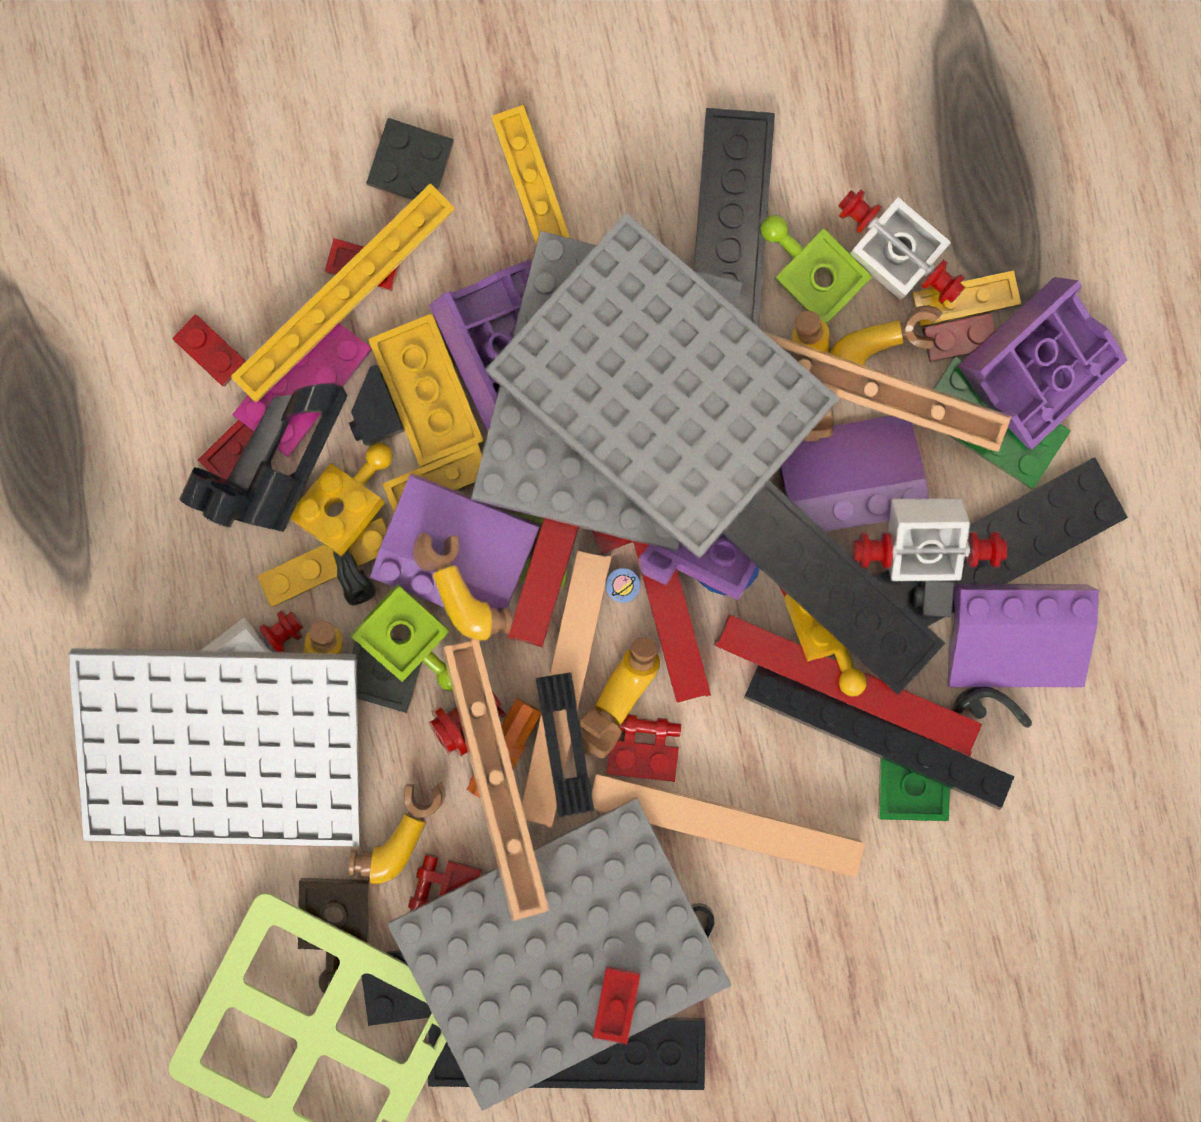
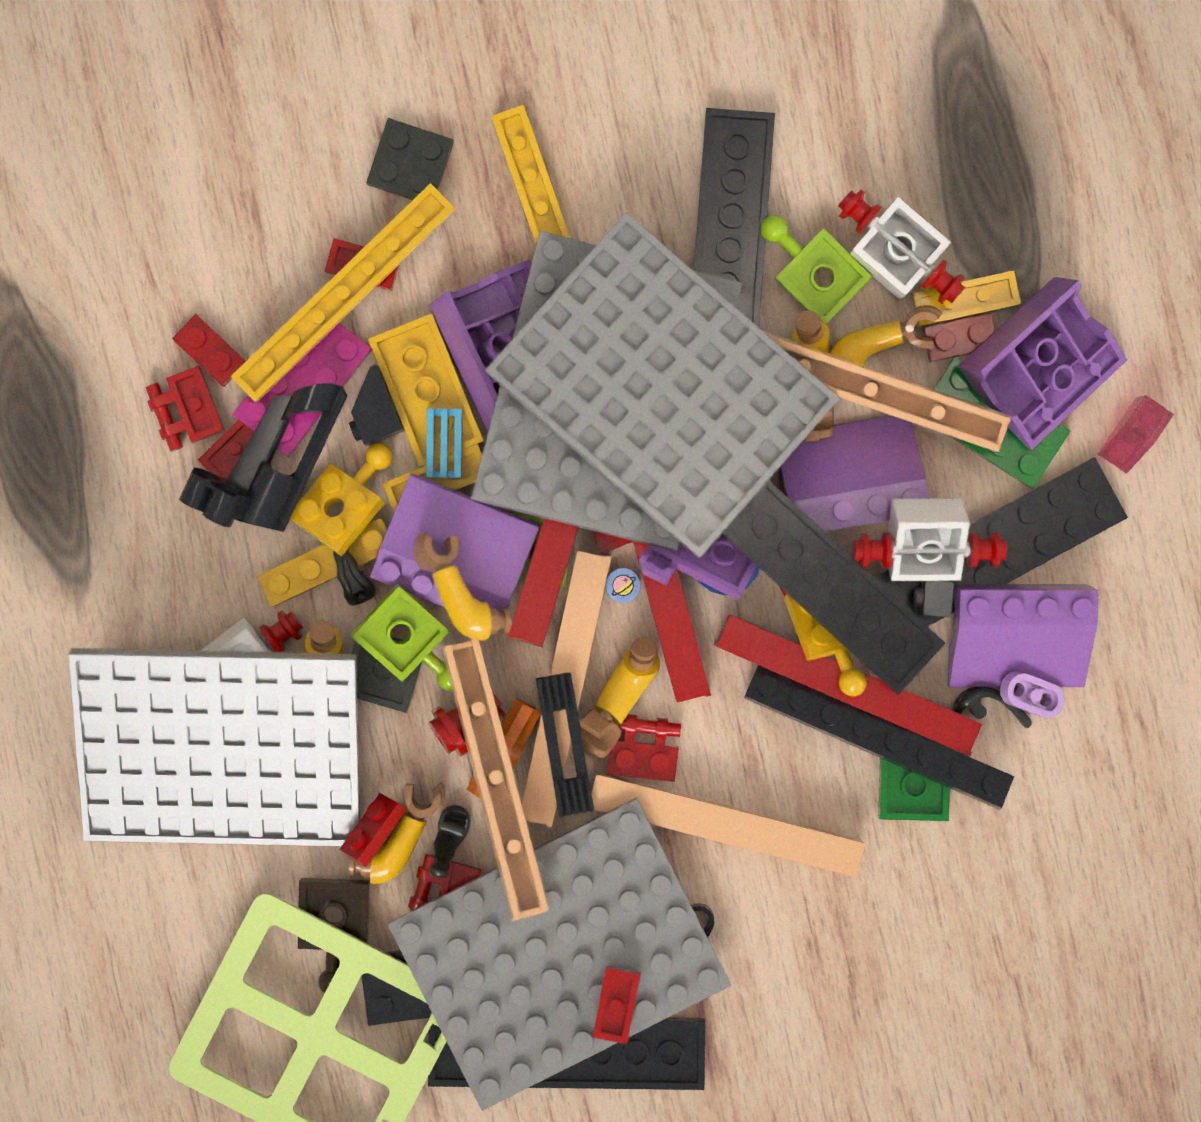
(194, 404): none -> red plate
(372, 829): none -> red plate
(443, 473): none -> medium azure tile
(452, 830): none -> pearl dark grey piece
(1029, 694): none -> lavender plate
(1135, 433): none -> clear pink slope

